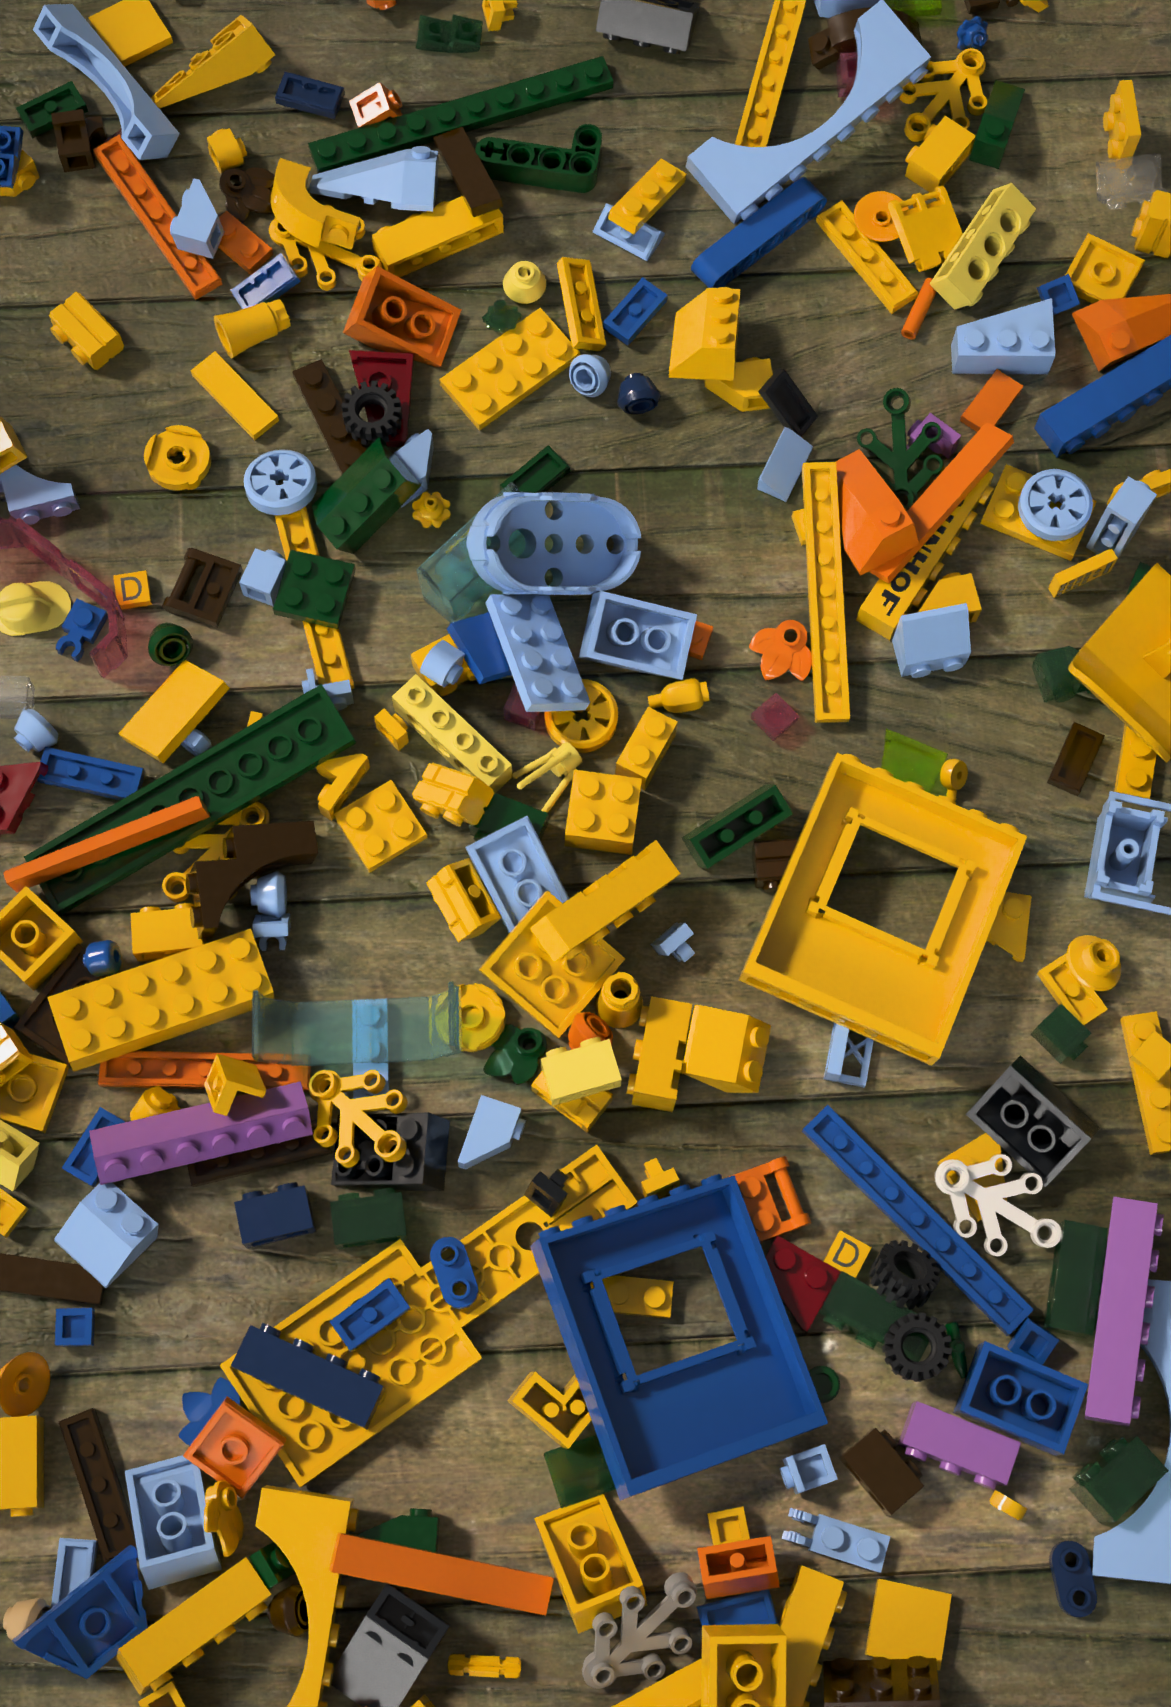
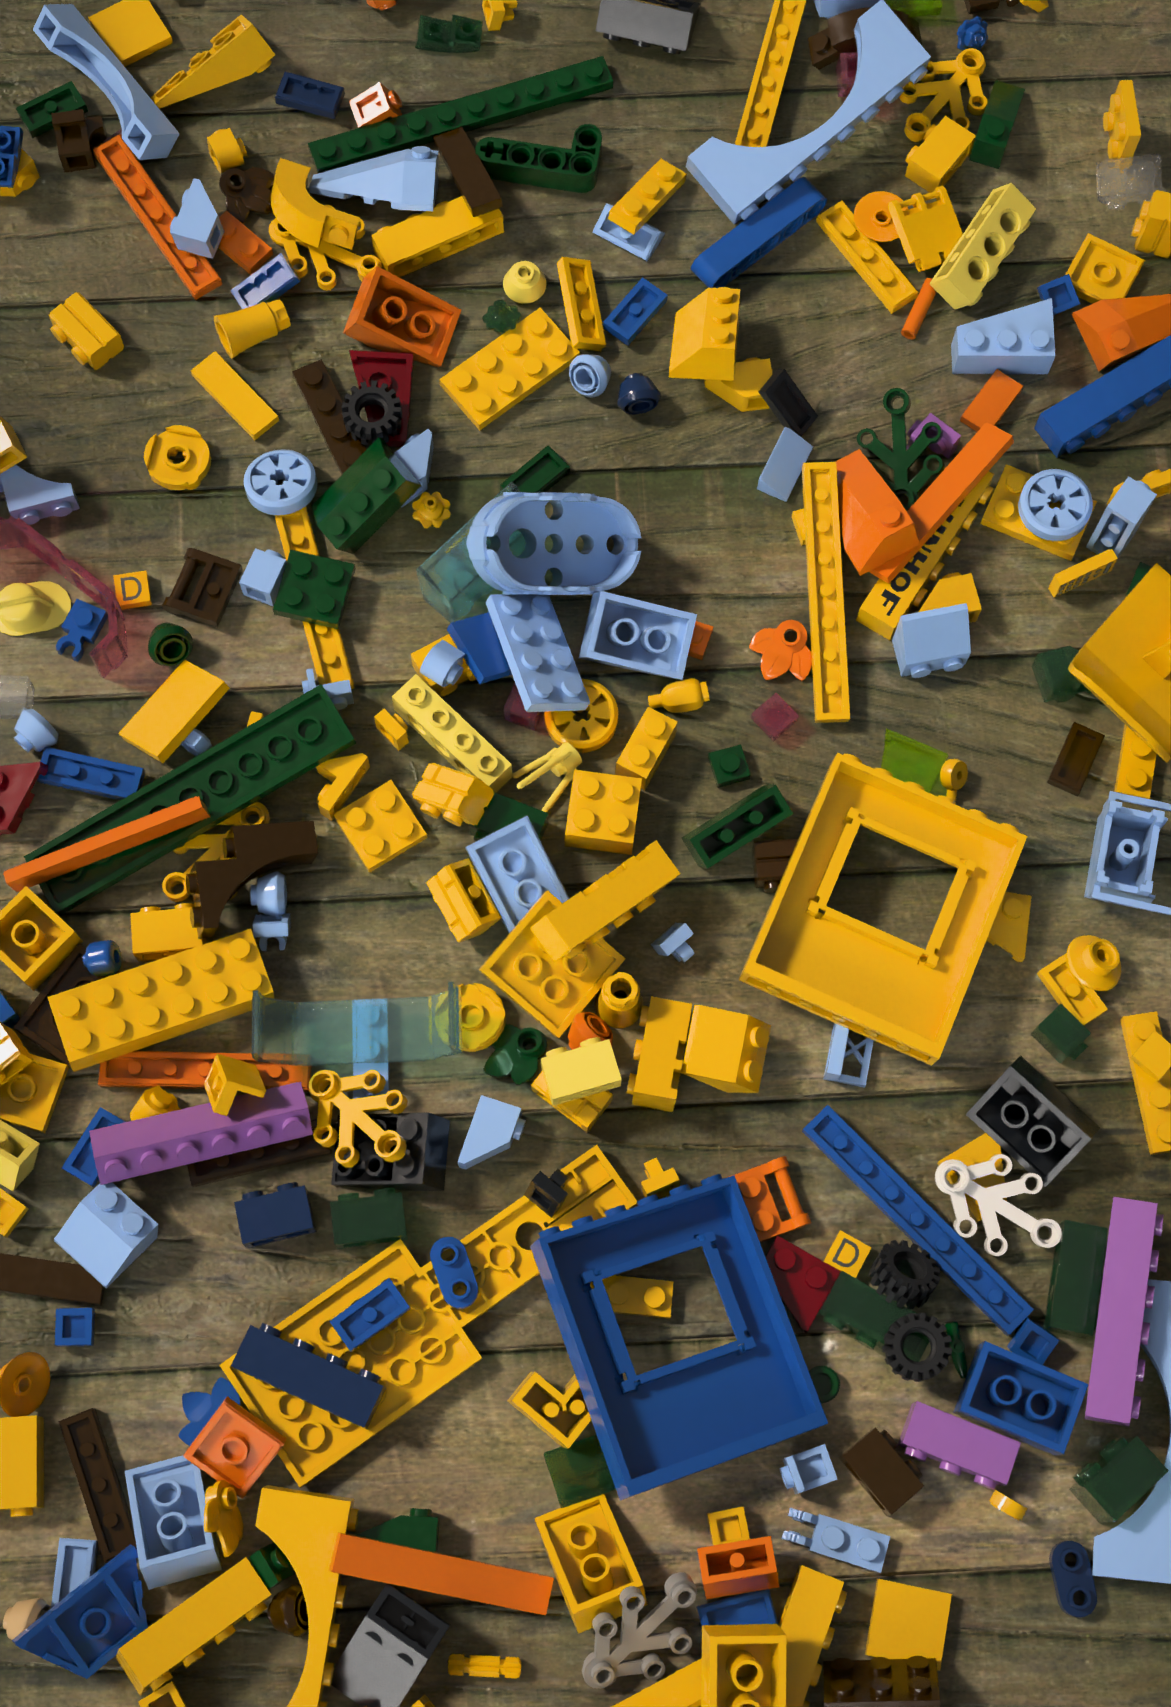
(729, 766): none -> dark green plate

